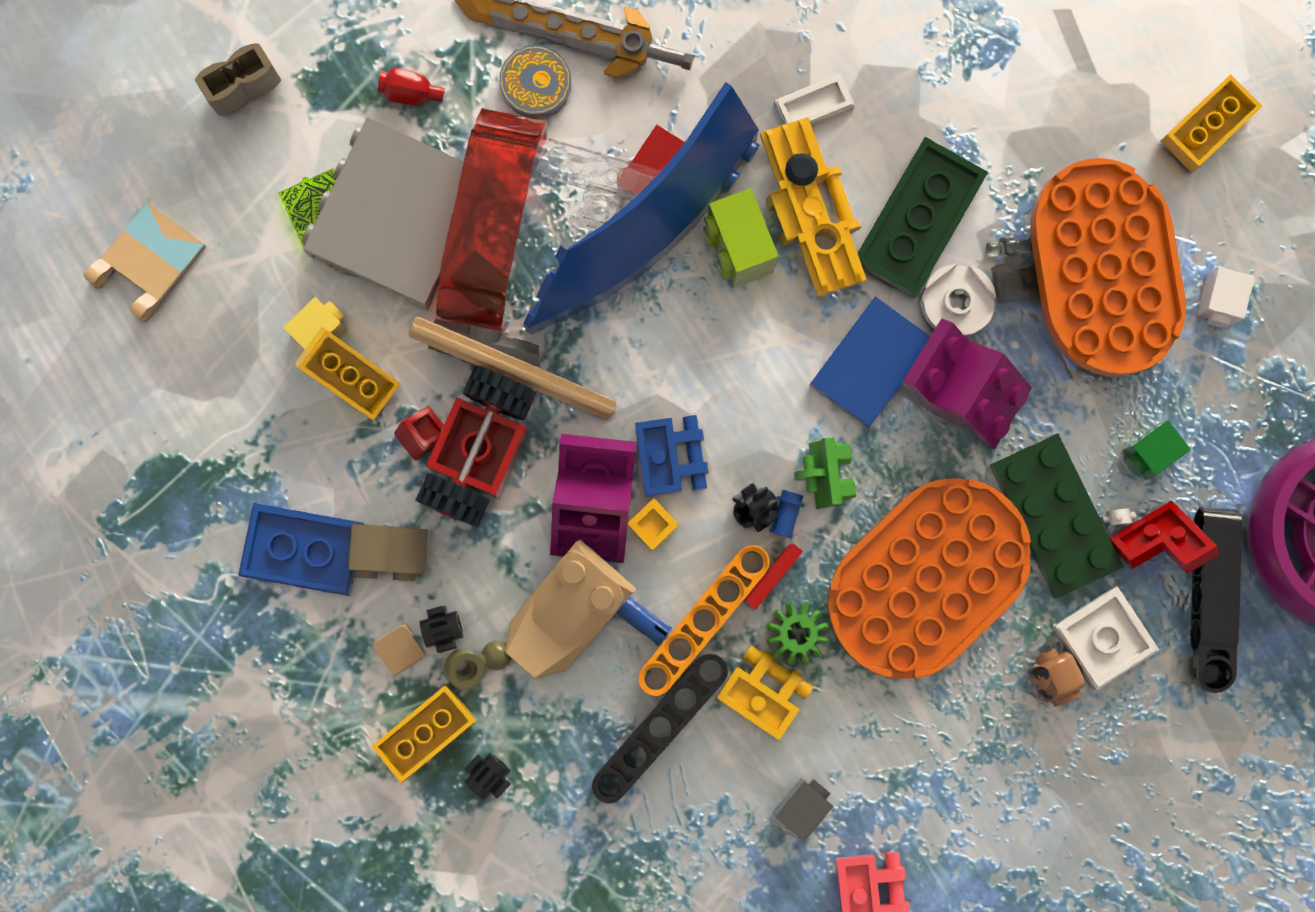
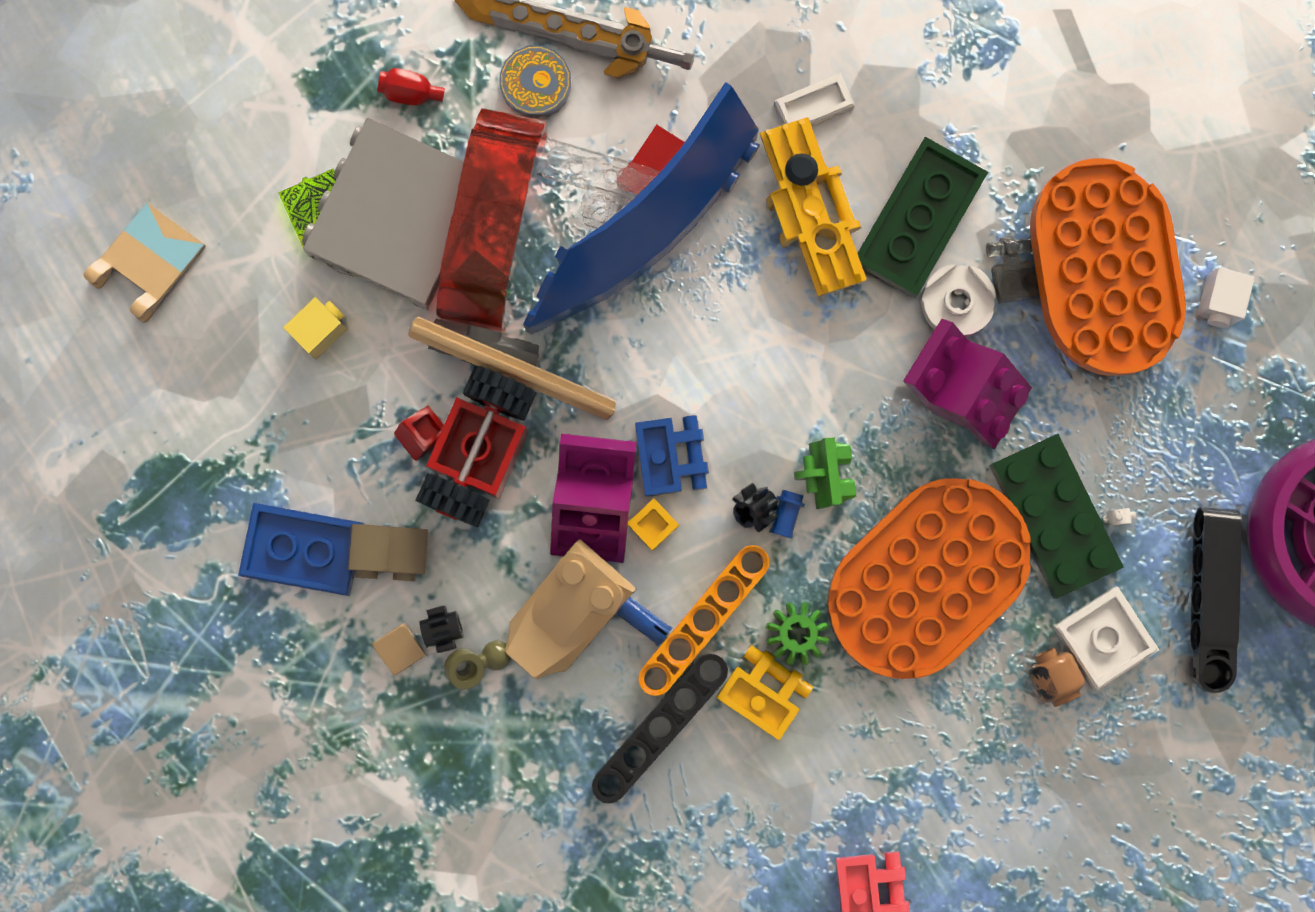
(242, 77): dark tan brick -> none
(347, 373): yellow piece -> none
(424, 733): yellow piece -> none
(487, 776): black gear -> none
(741, 238): lime brick -> none
(772, 576): red tile -> none
(804, 808): dark grey brick -> none
(870, 362): blue tile -> none
(1155, 450): green brick -> none
(1167, 531): red plate -> none
(1211, 123): yellow piece -> none

